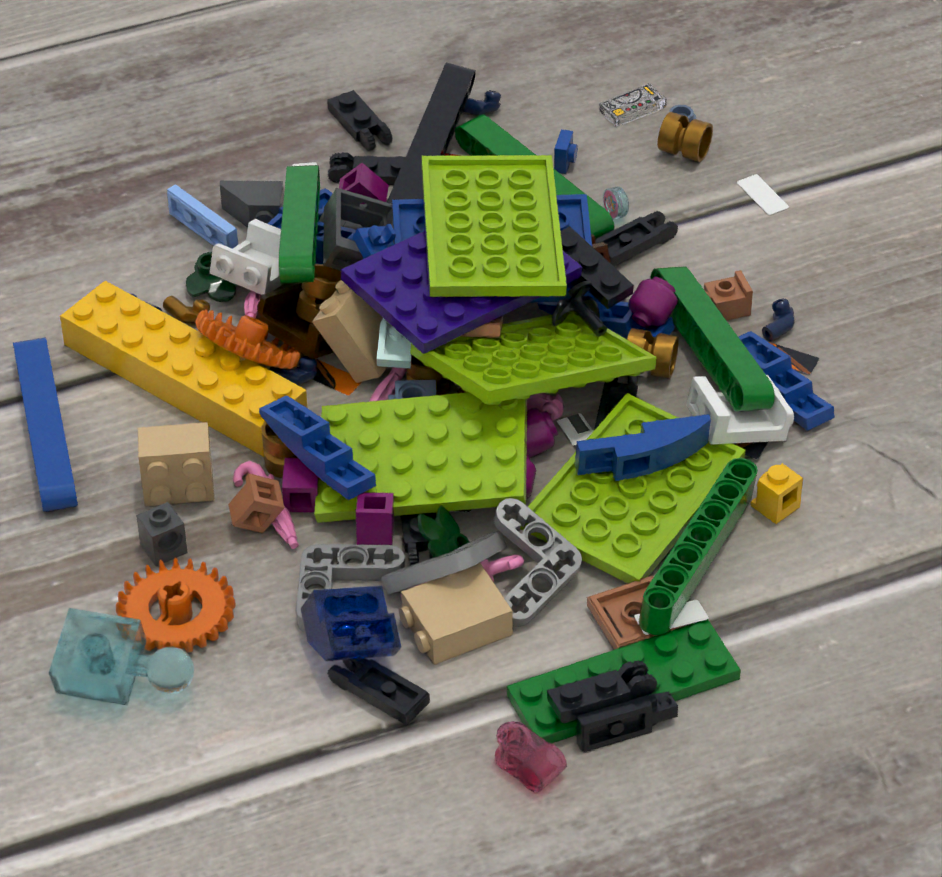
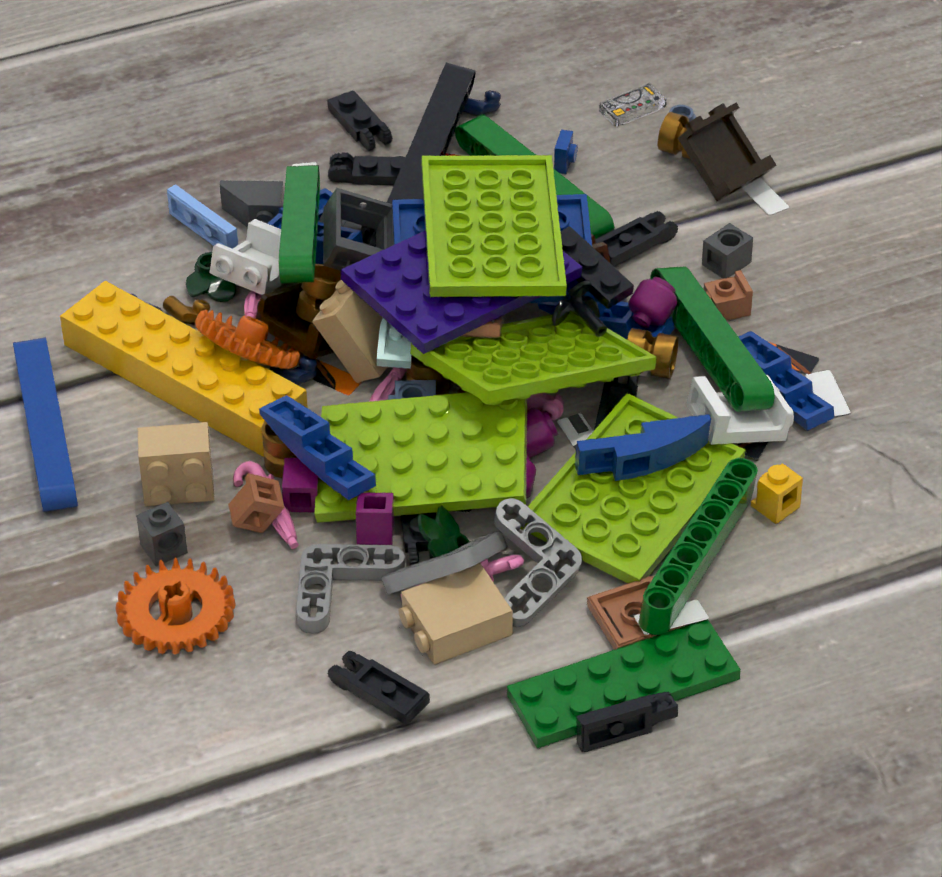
(104, 654): clear light blue brick -> none
(350, 623): clear blue piece -> none
(364, 182): magenta brick -> none
(374, 239): blue tile -> none
(531, 759): clear pink piece -> none
(601, 691): black hinge -> none
(616, 202): clear light blue tile -> none
(723, 152): none -> dark brown panel
(727, 251): none -> dark grey brick
(782, 320): dark blue arm -> none
(827, 389): none -> white sticker

